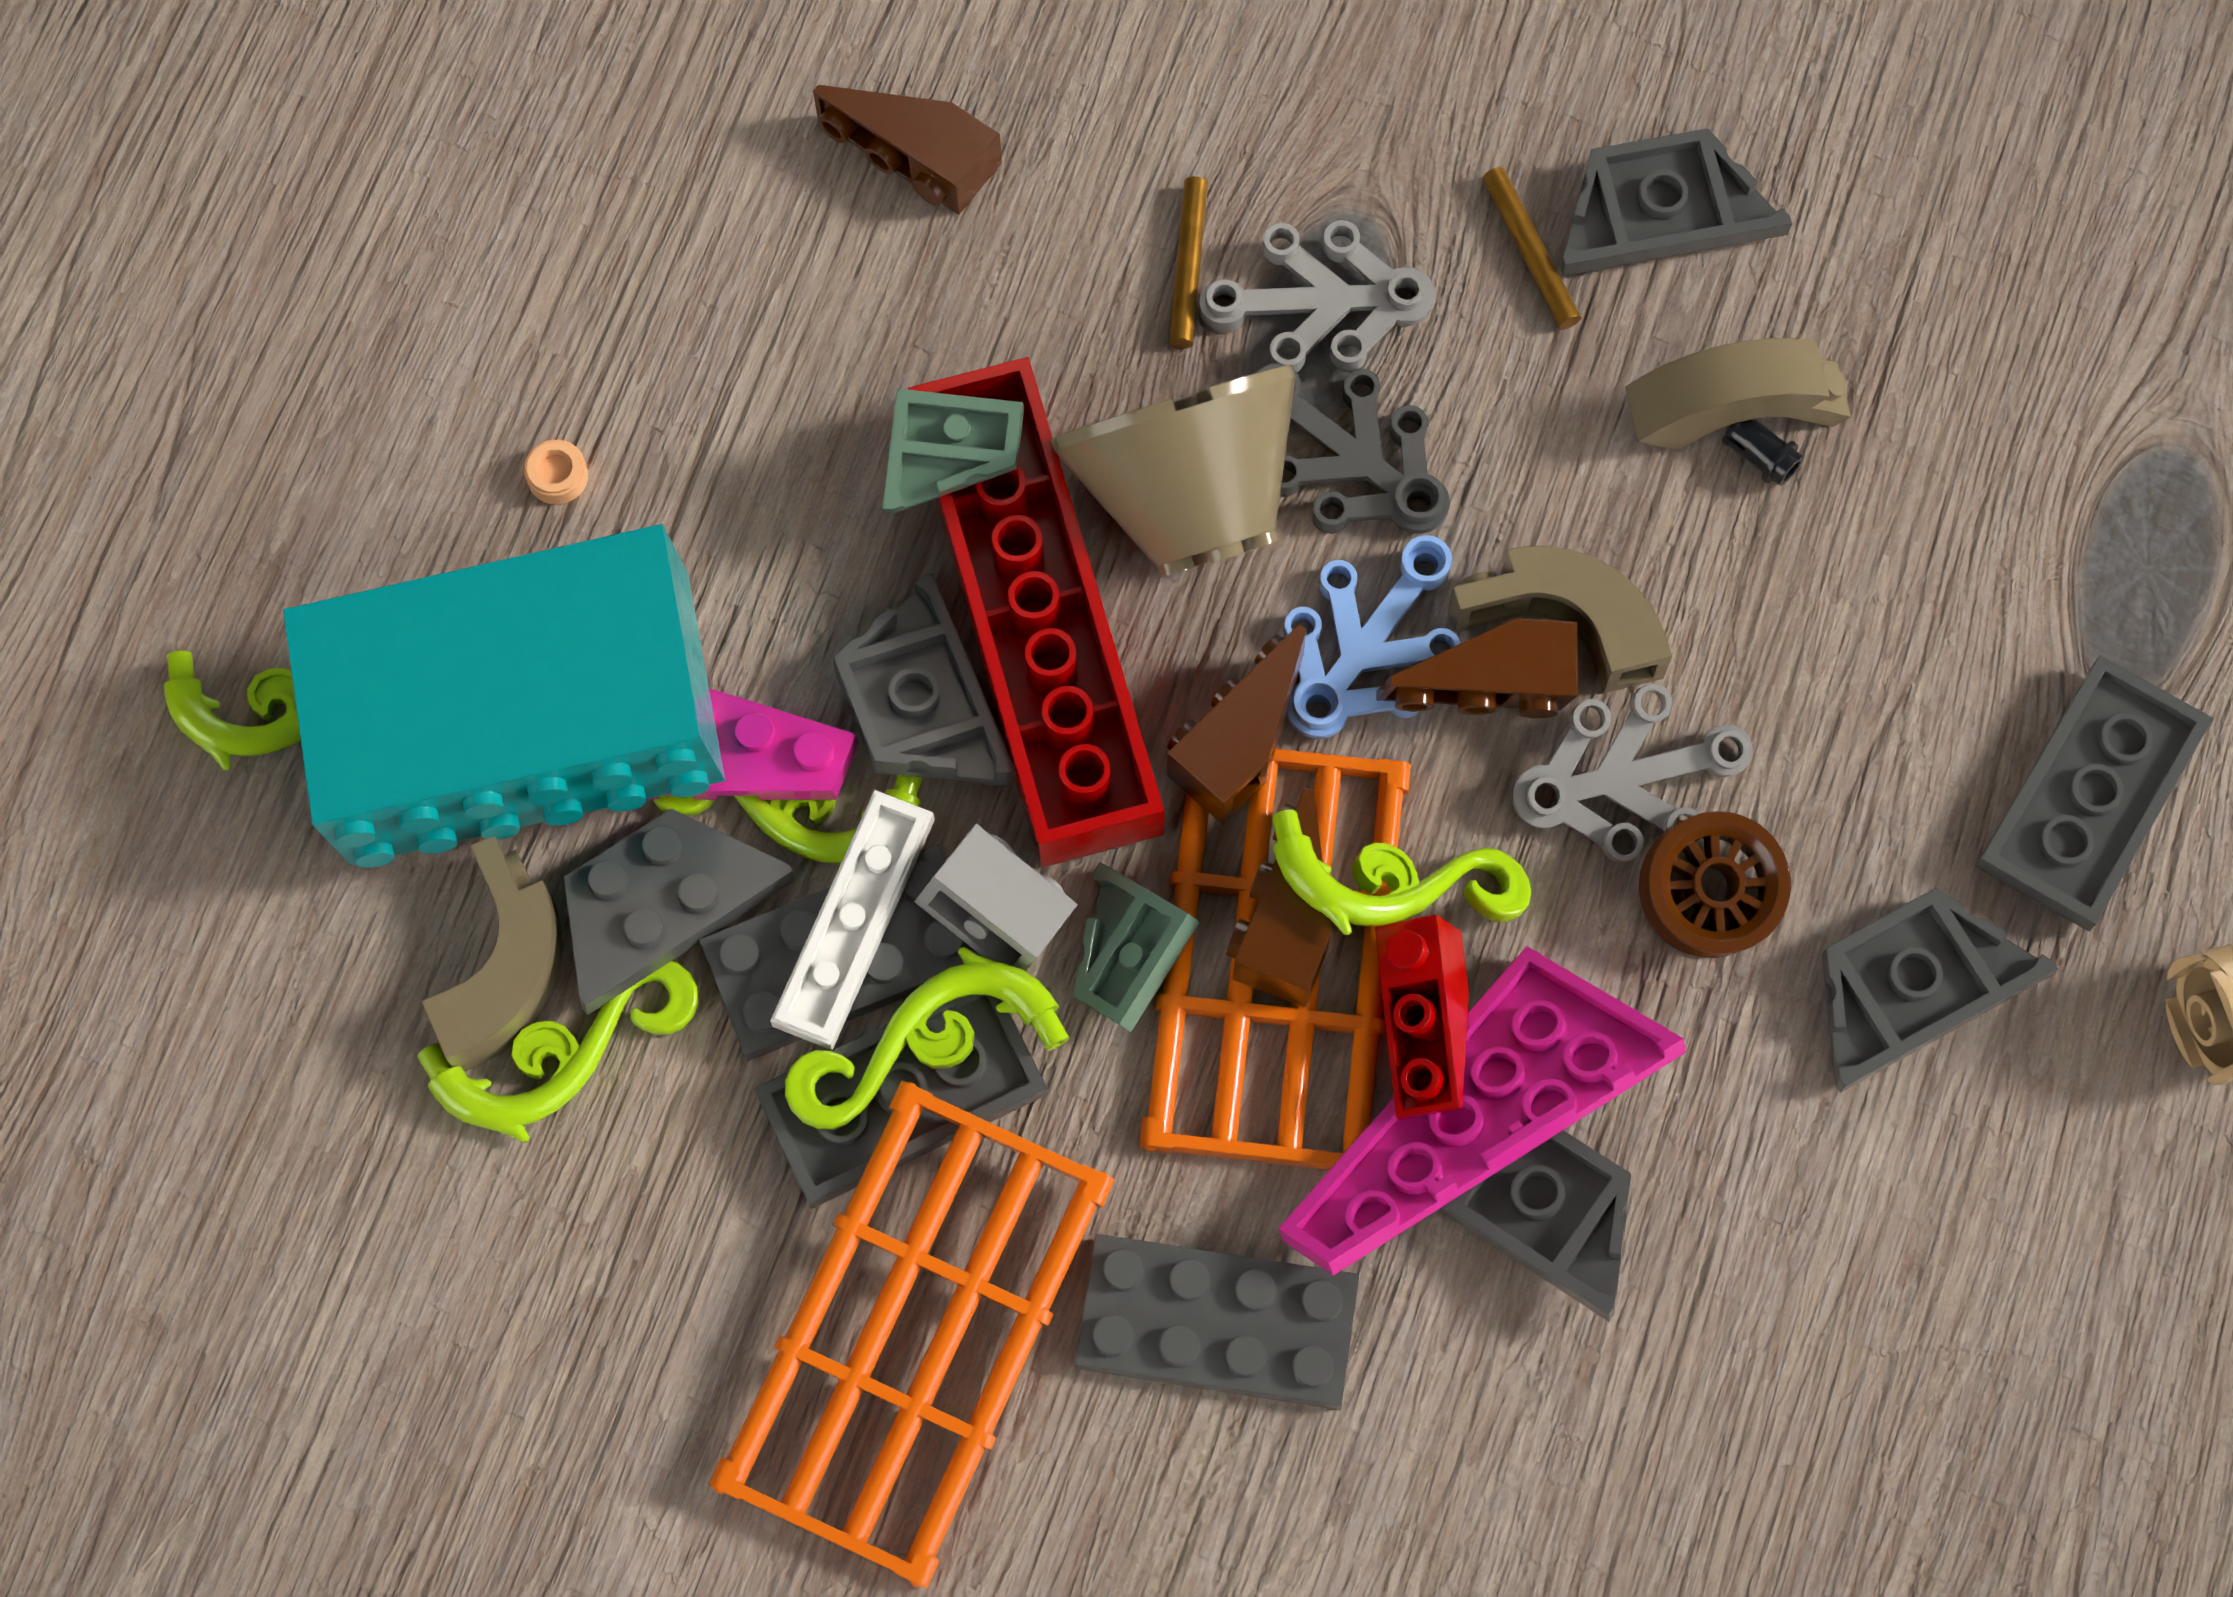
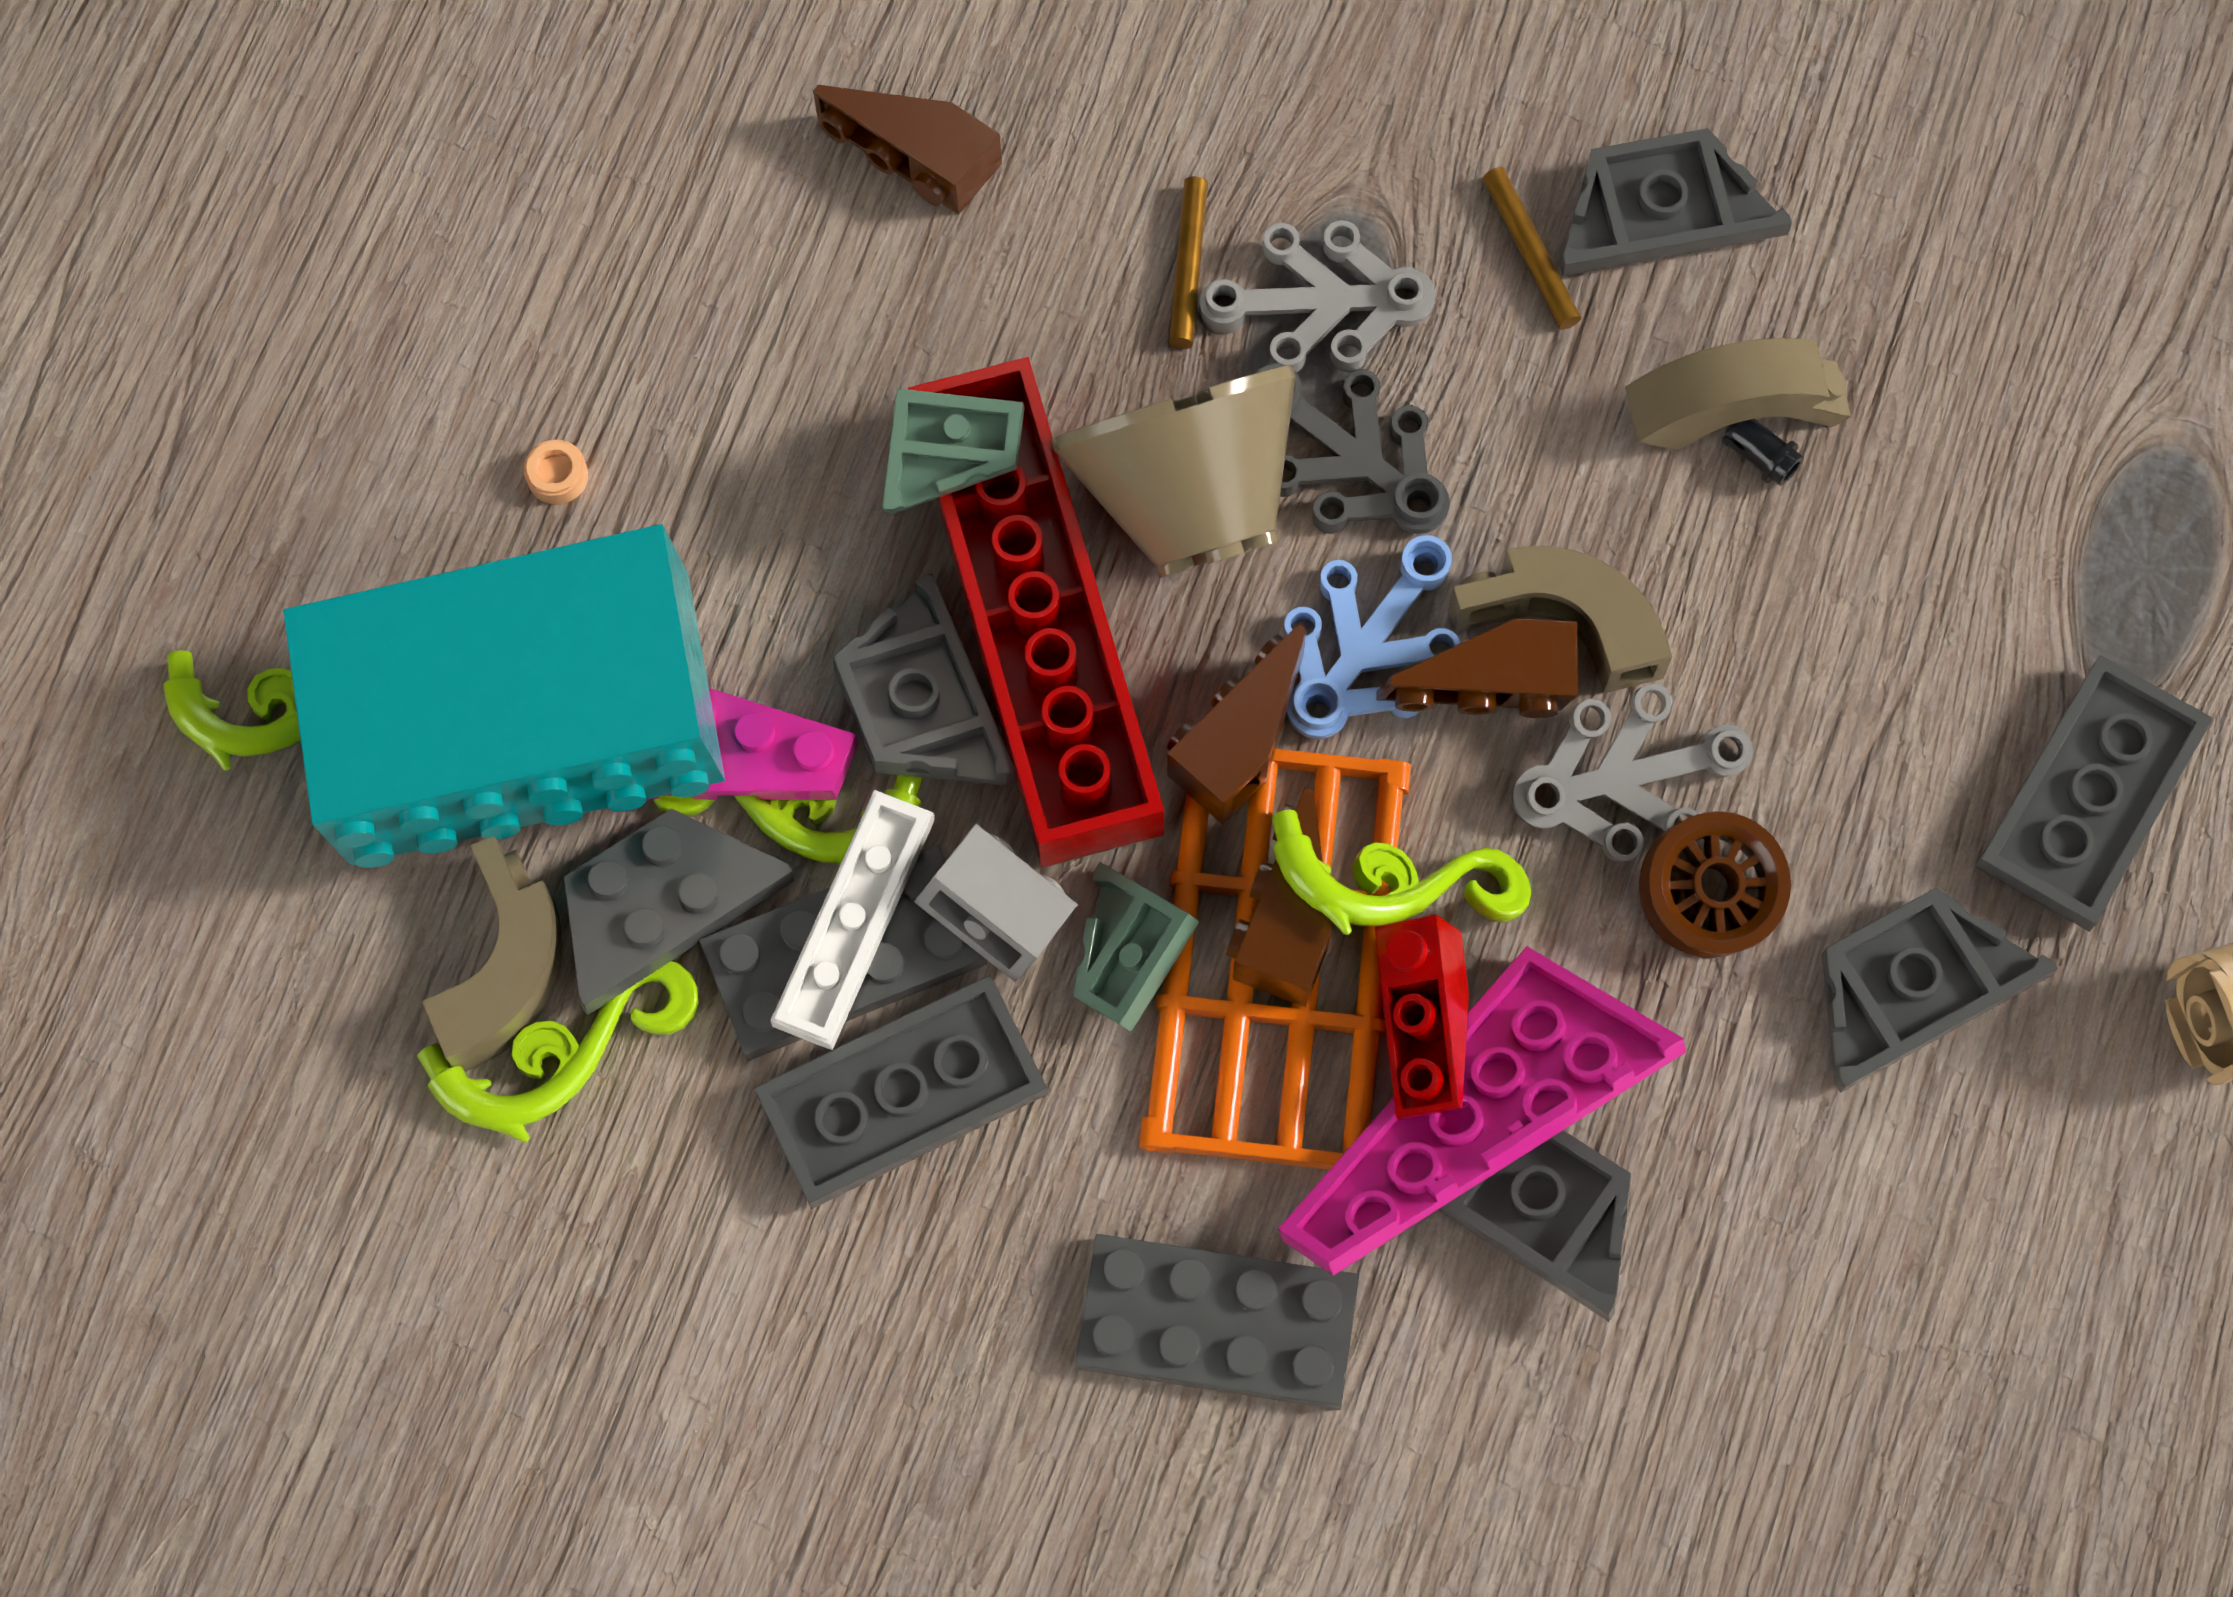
(916, 1404): orange door -> none
(977, 976): lime plant -> none

